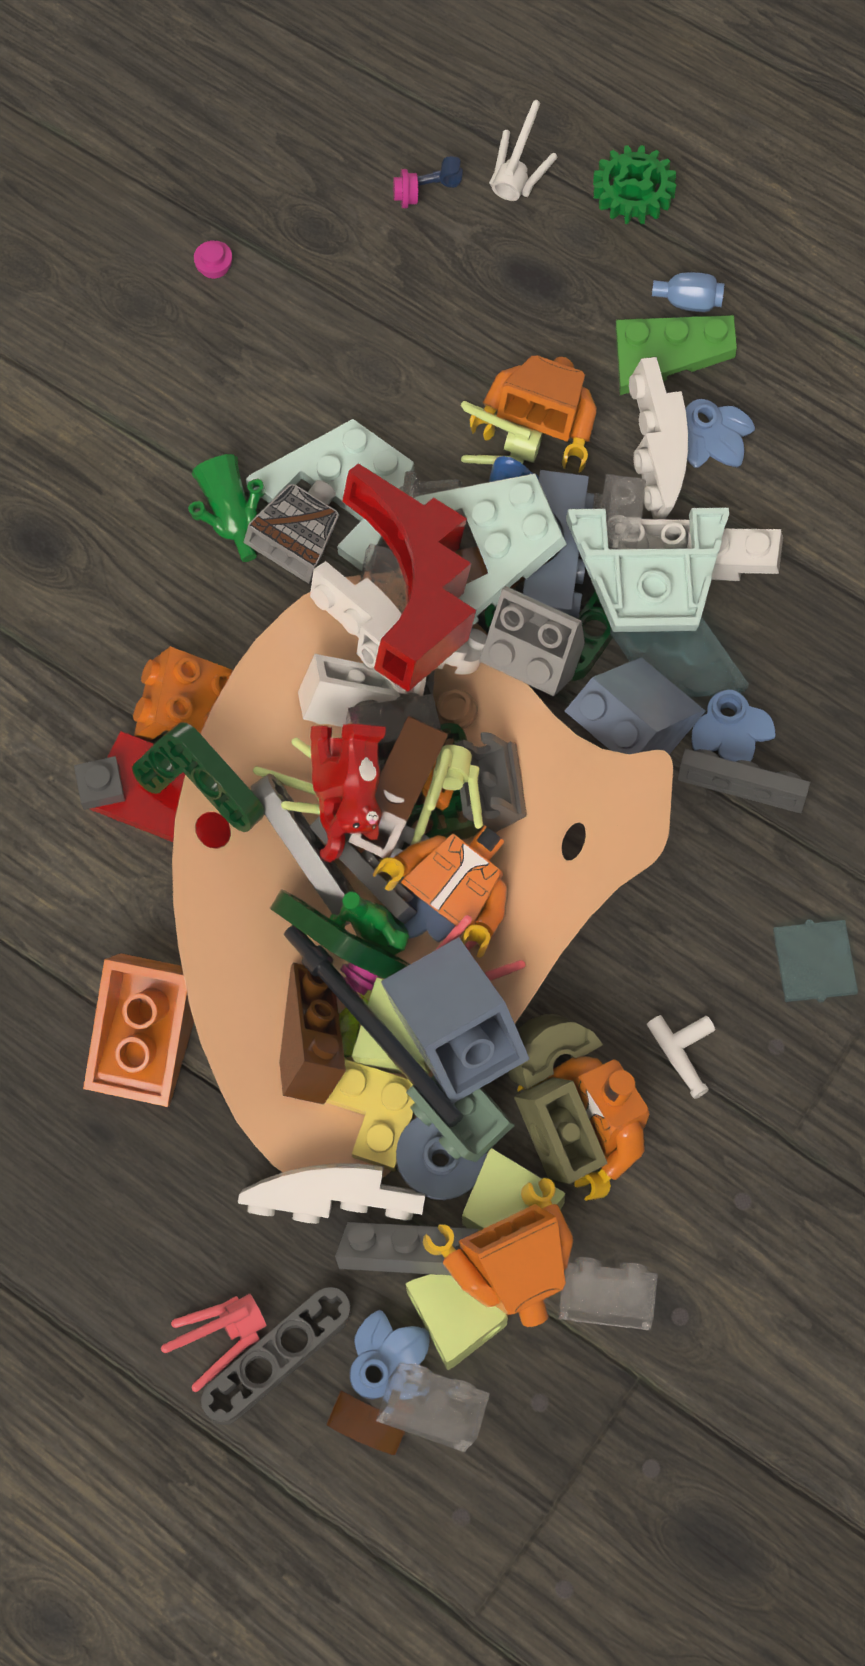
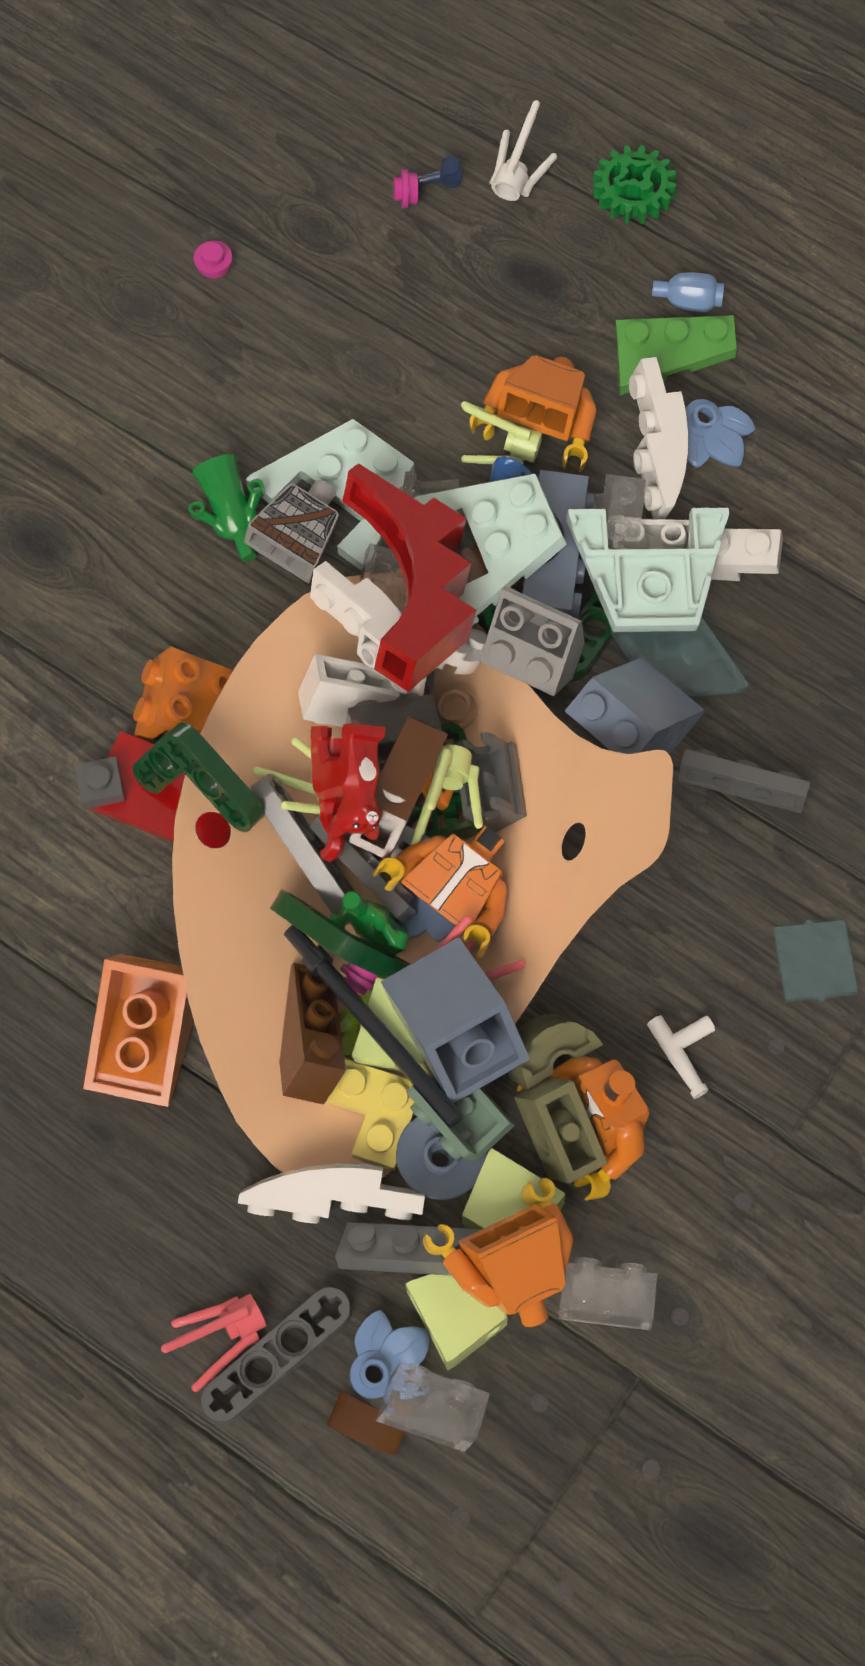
(734, 735): medium blue plate -> none

